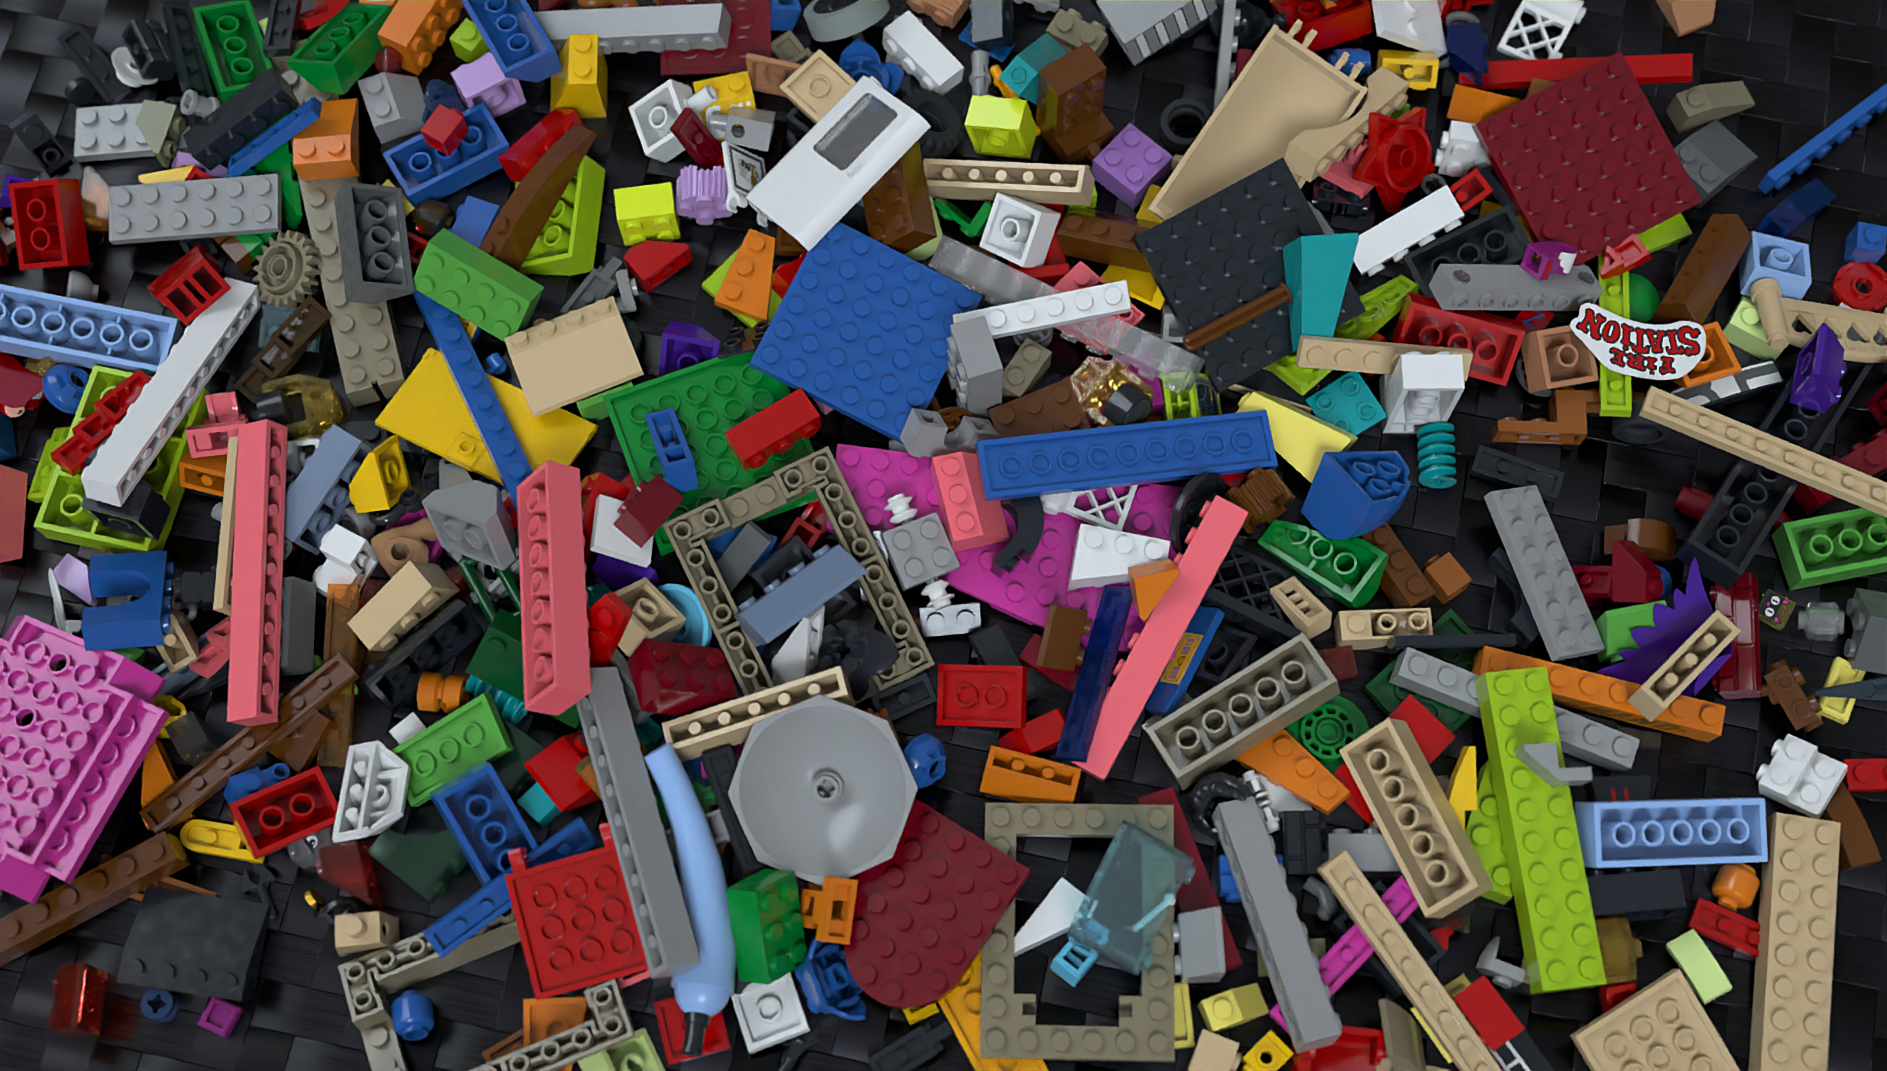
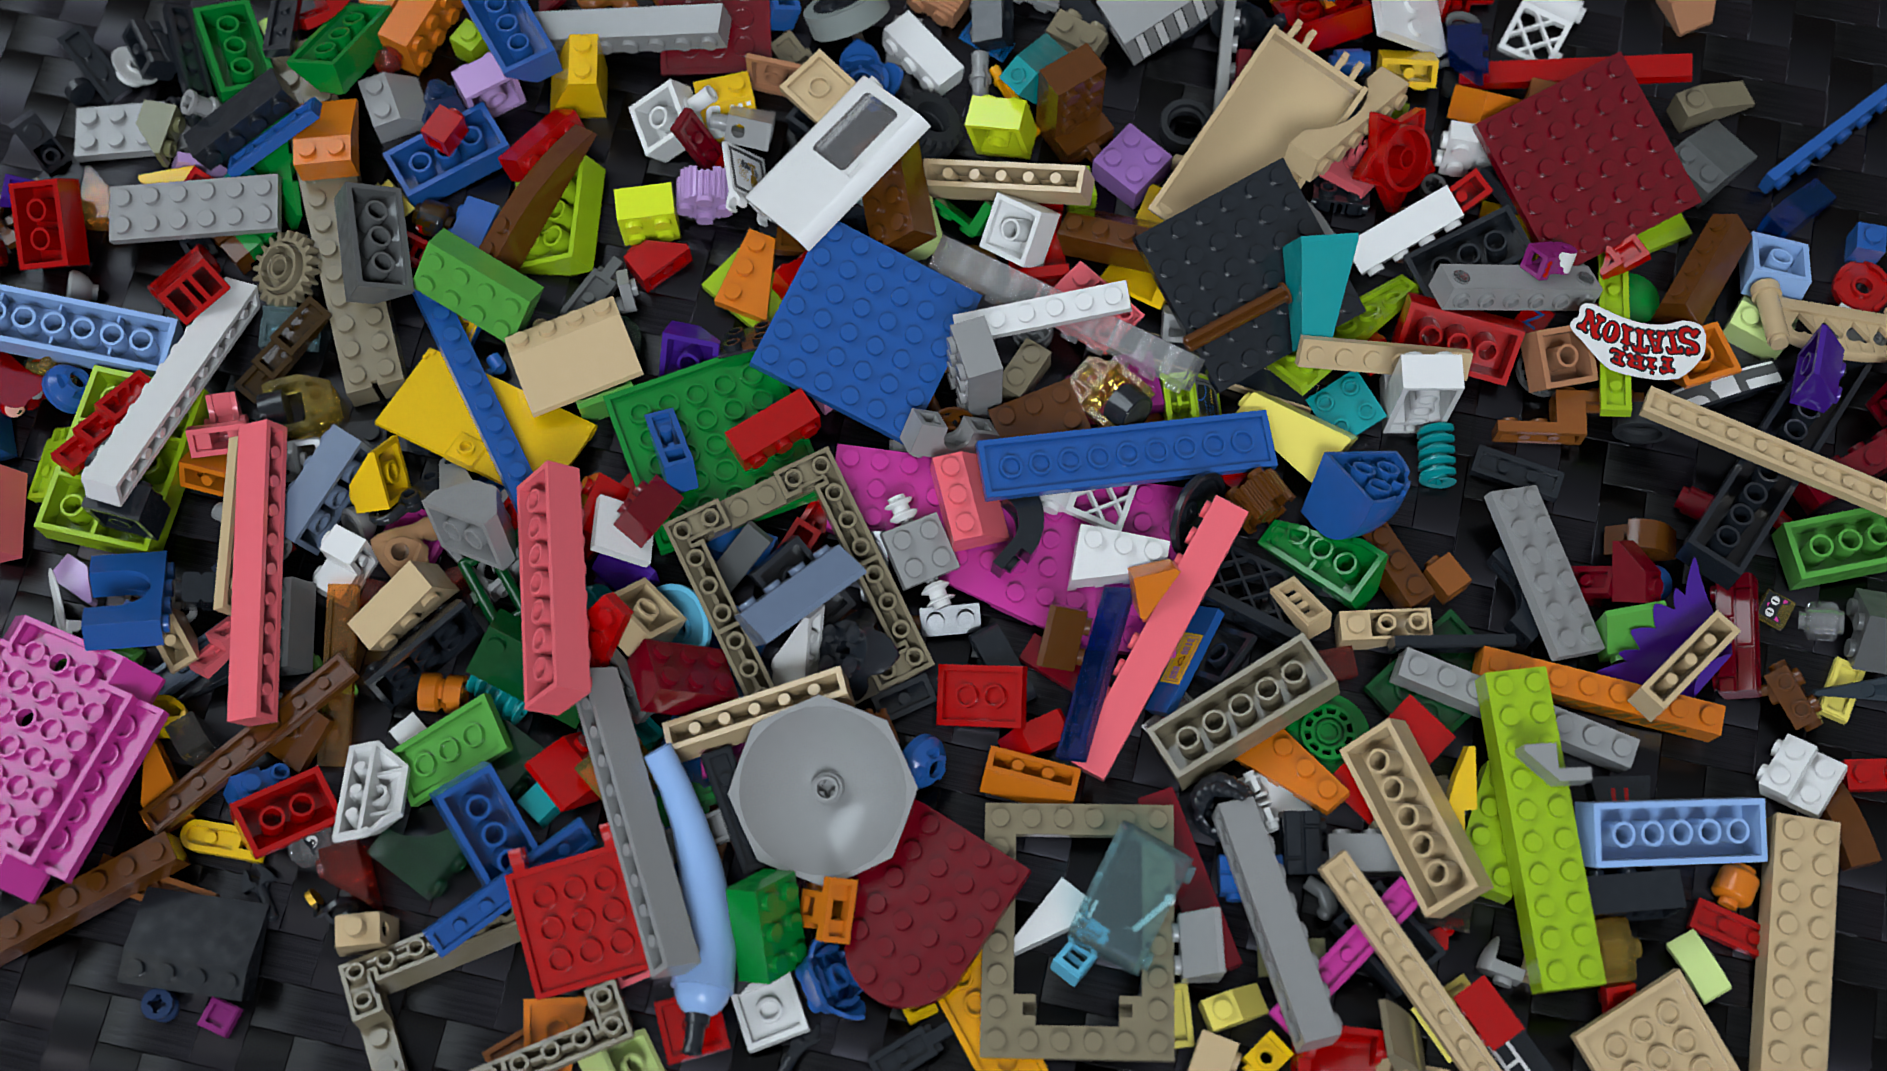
(77, 1000): clear red slope -> none
(412, 1015): blue head -> none

